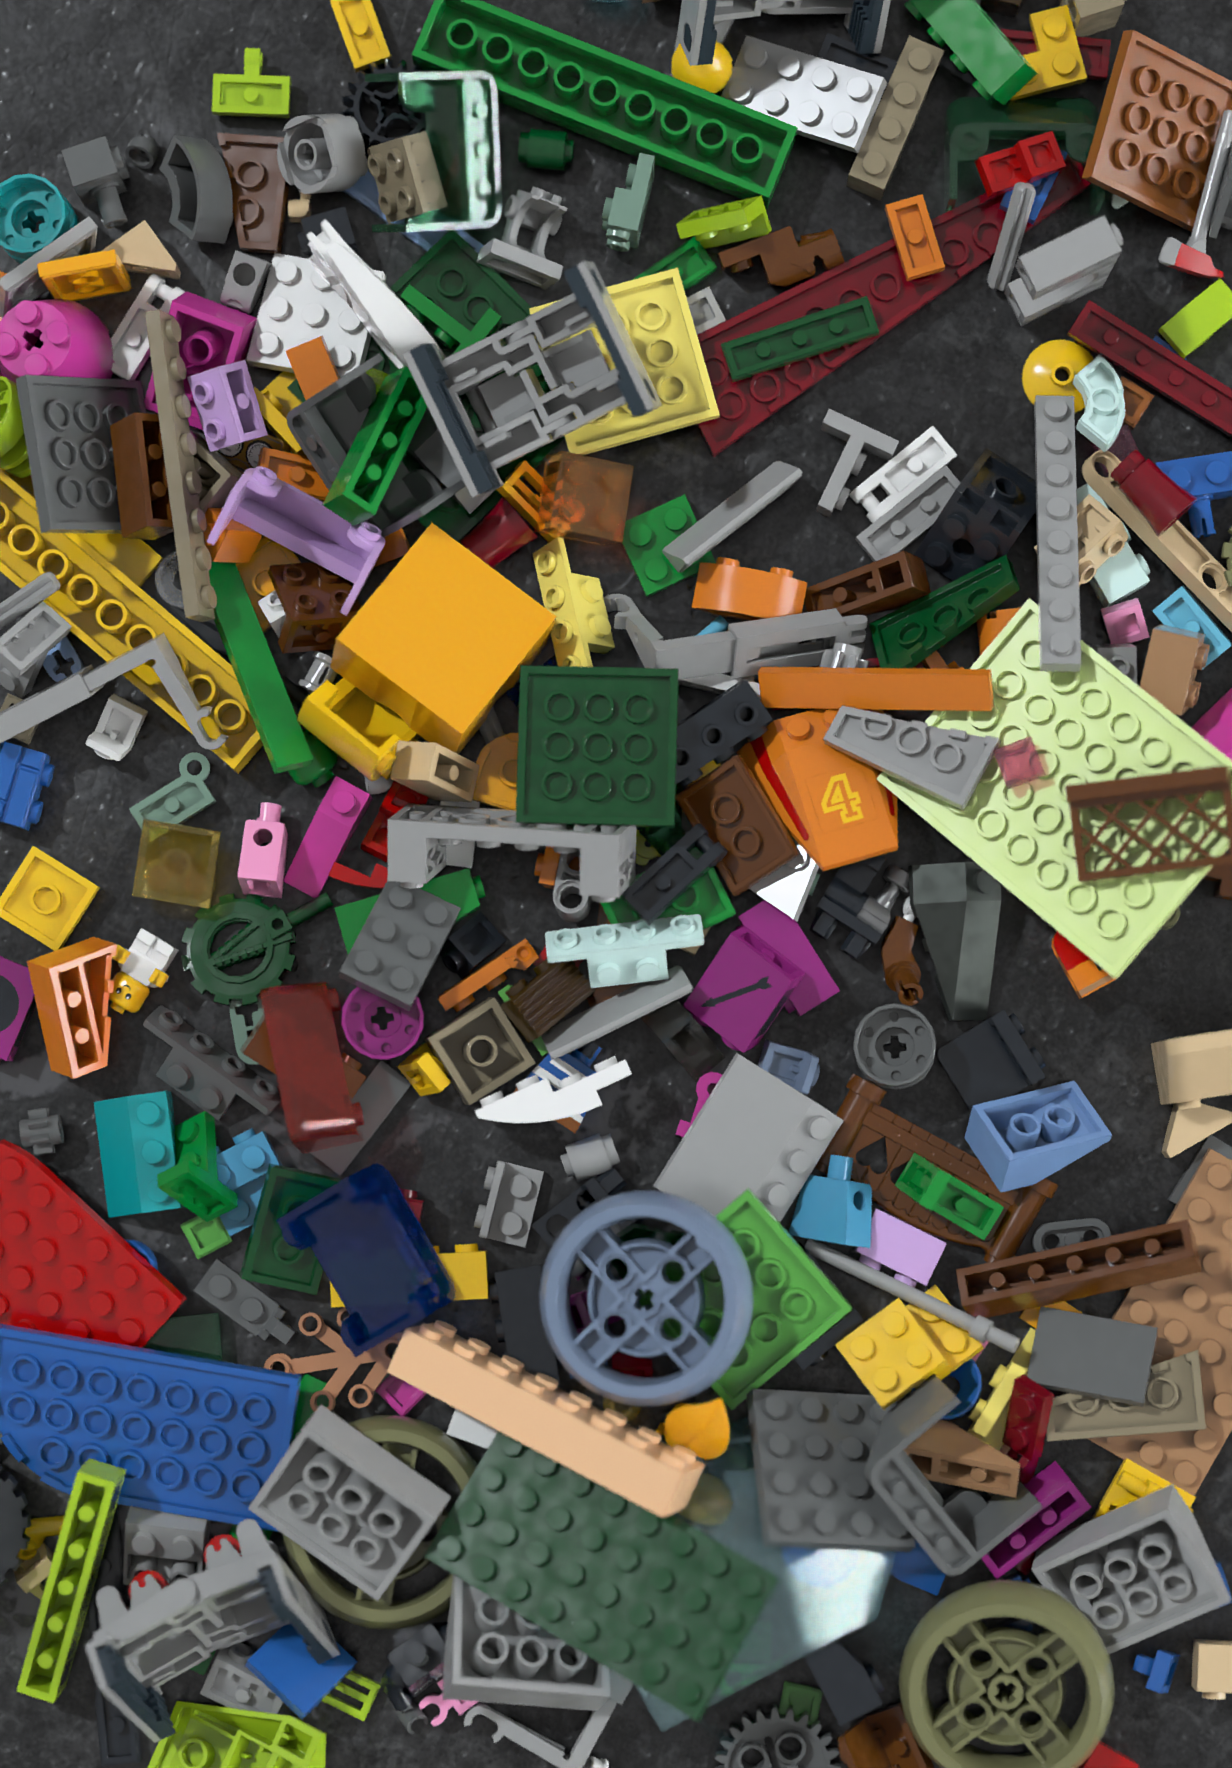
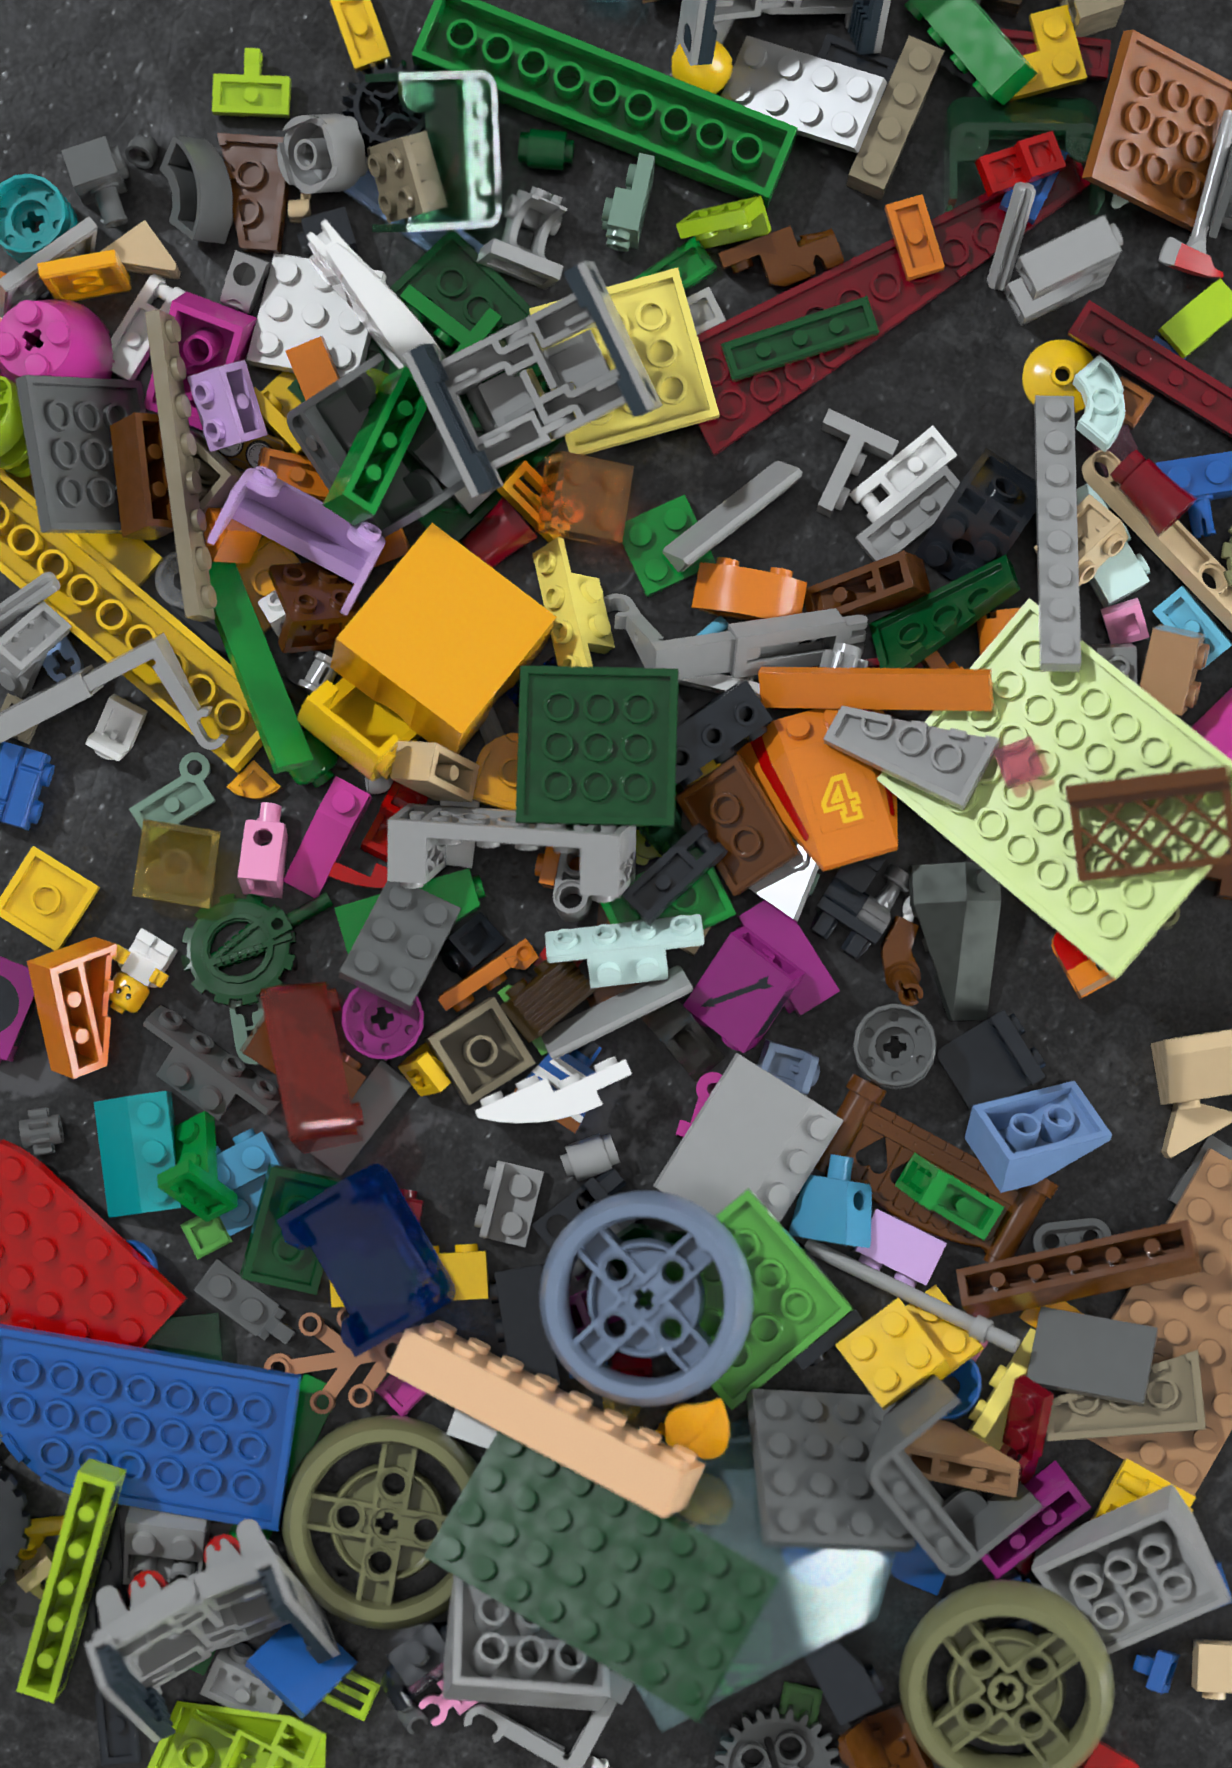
(254, 783): none -> light orange tile
(349, 1502): light grey slope -> none

